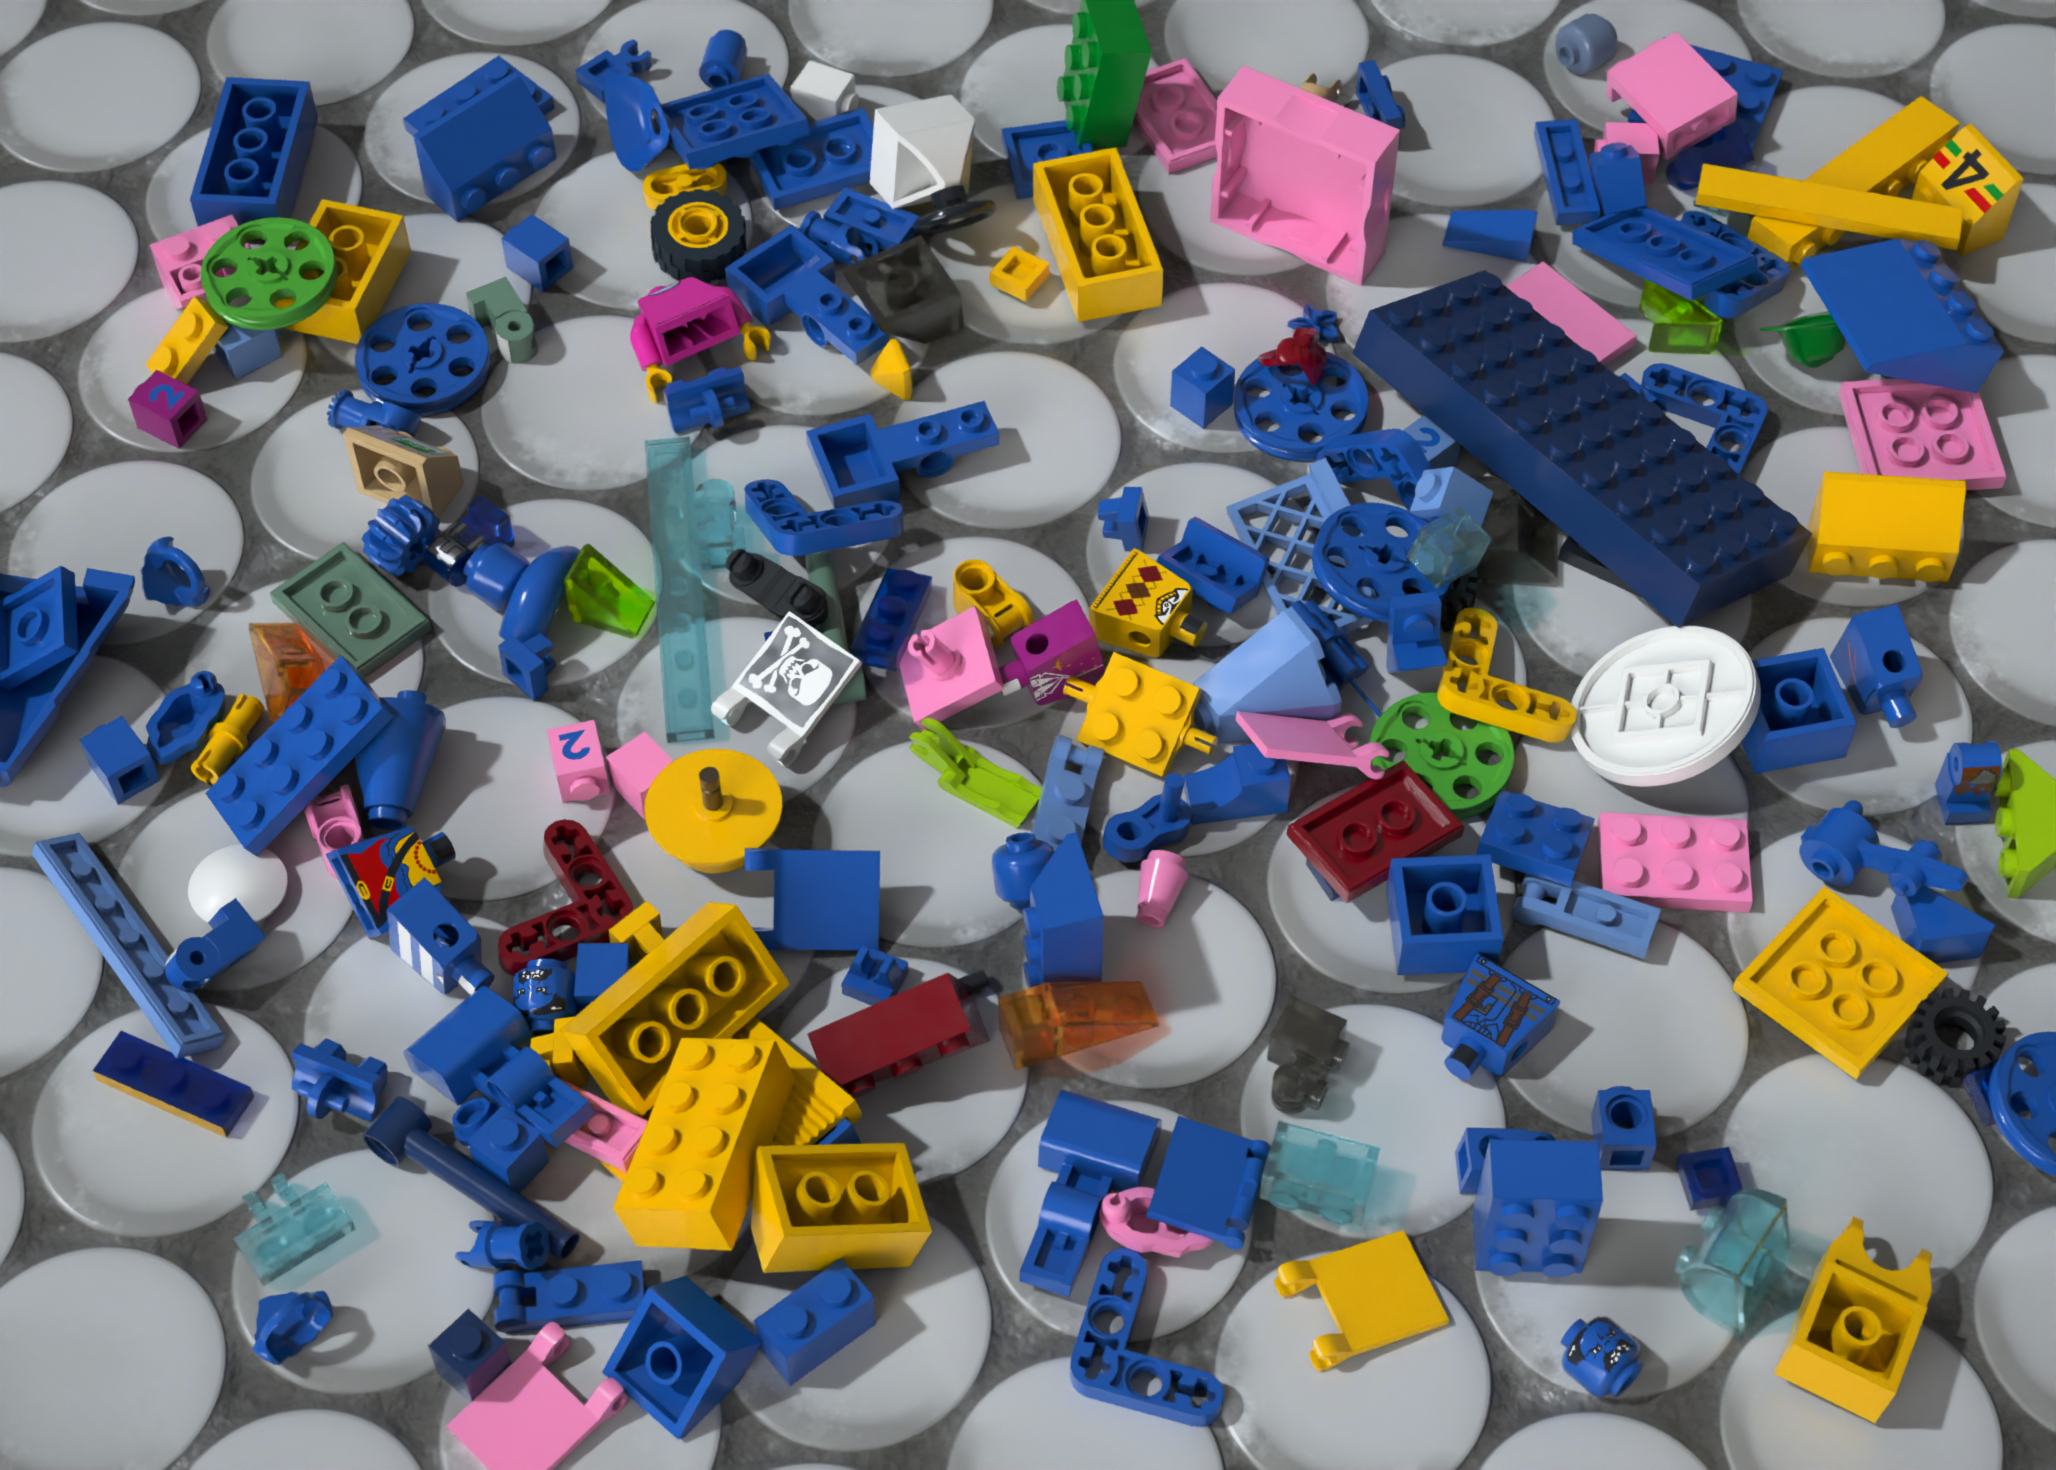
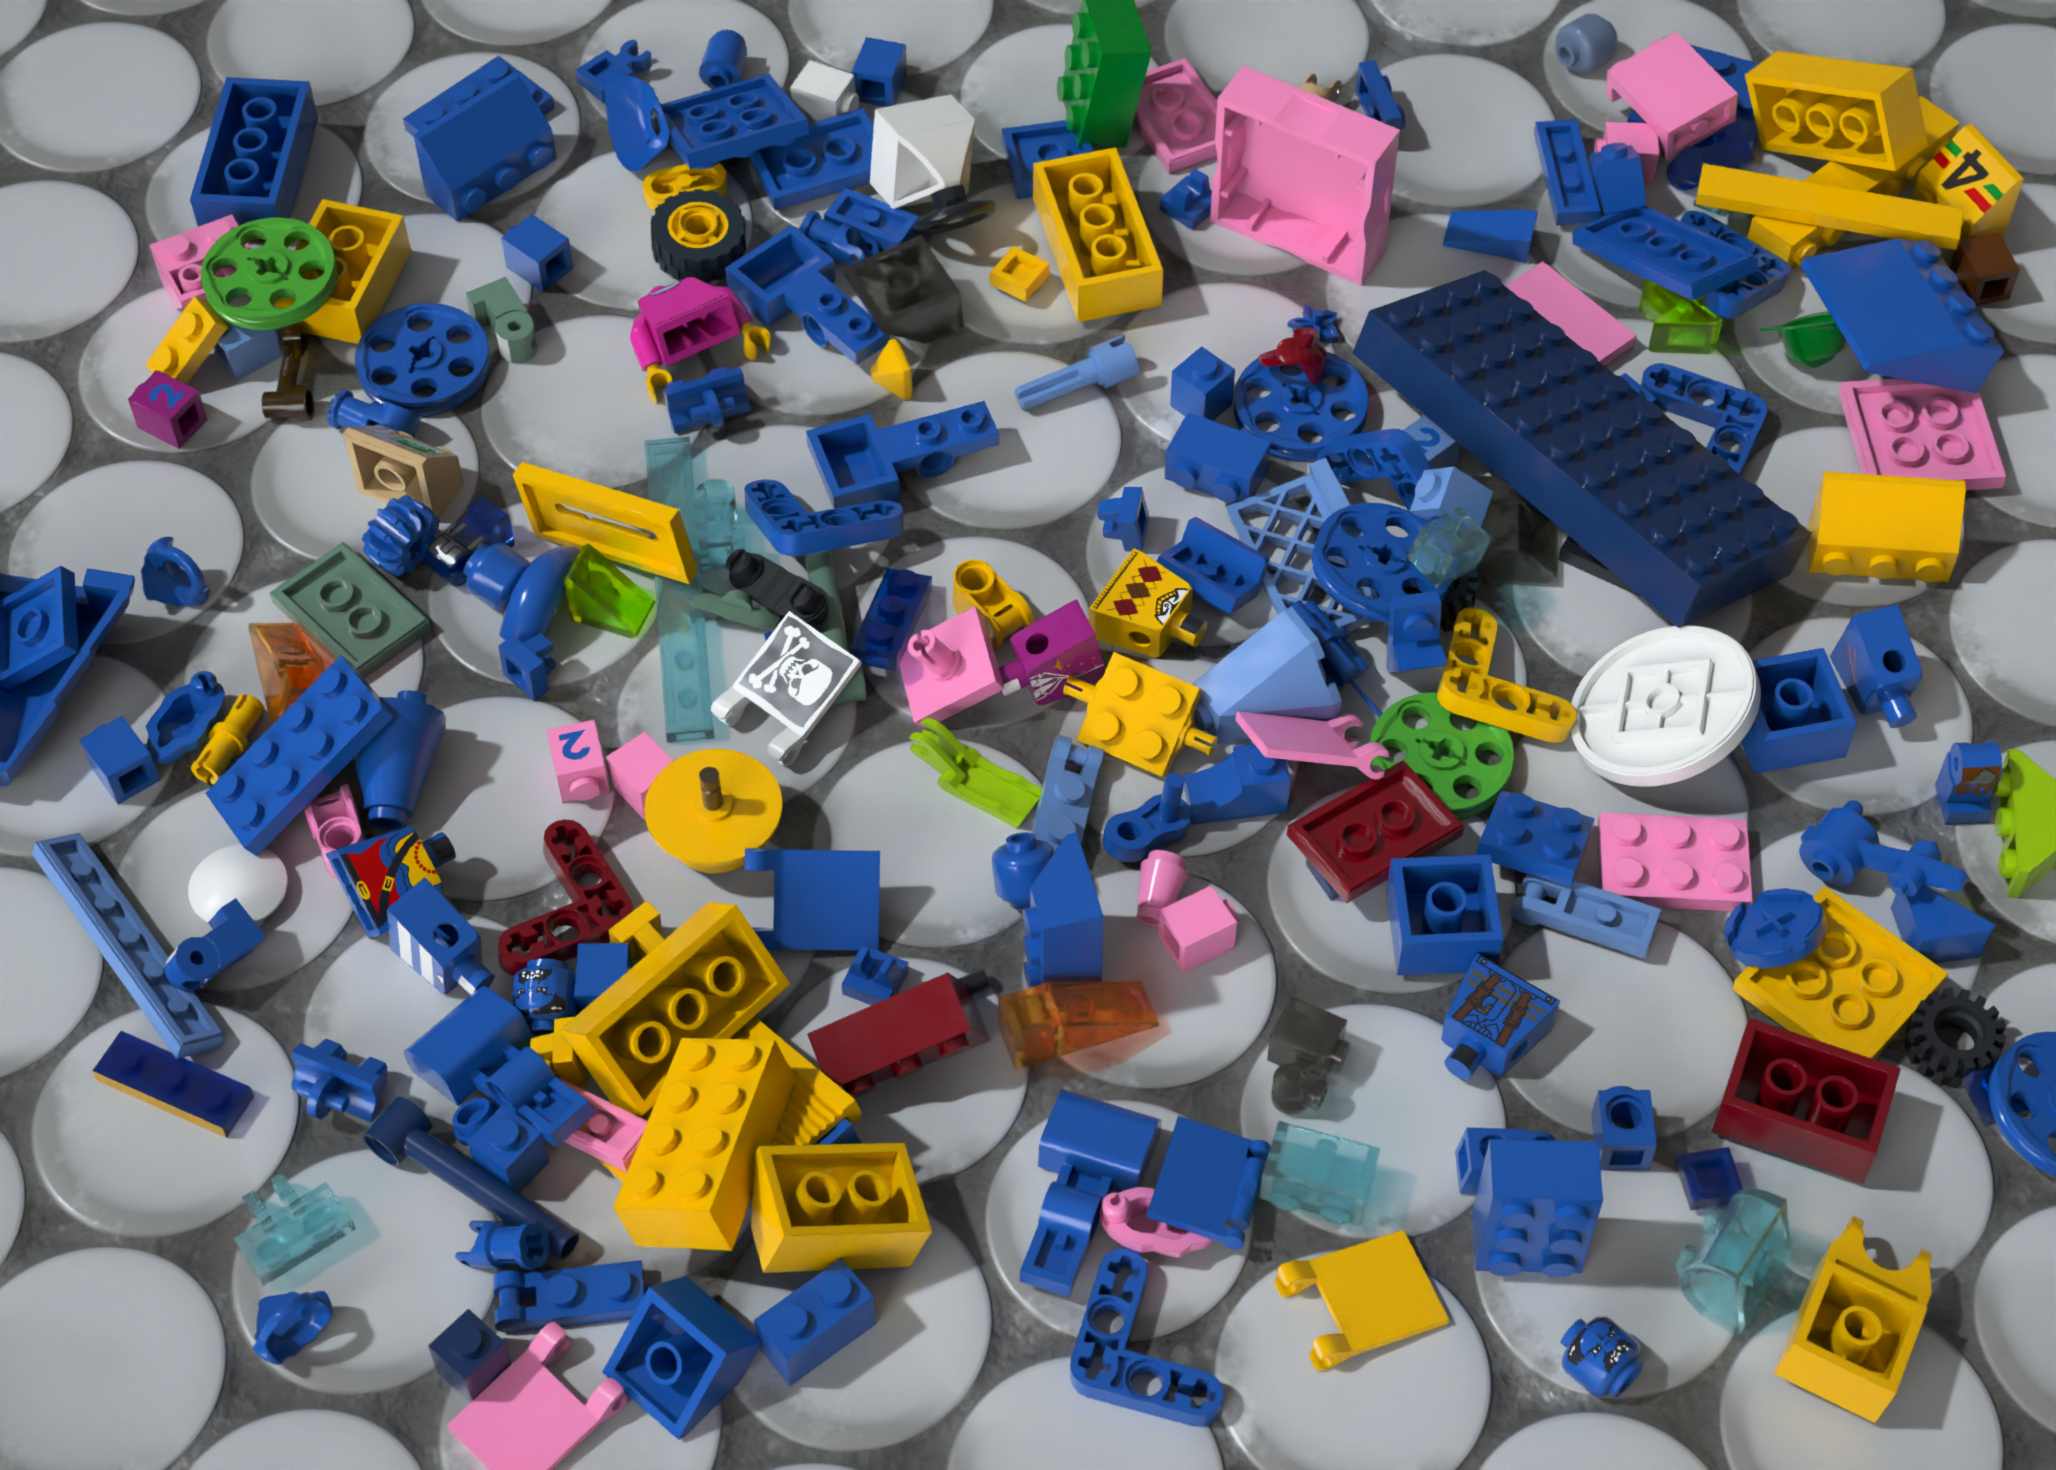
(289, 399): none -> dark brown brick
(547, 490): none -> yellow piece
(735, 607): none -> sand green piece
(880, 71): none -> blue brick
(1105, 364): none -> medium blue piece
(1189, 200): none -> blue tile
(1198, 928): none -> bright pink brick
(1217, 459): none -> blue brick
(1776, 928): none -> blue tile
(1806, 1100): none -> dark red brick
(1837, 110): none -> yellow brick
(1985, 268): none -> reddish brown brick

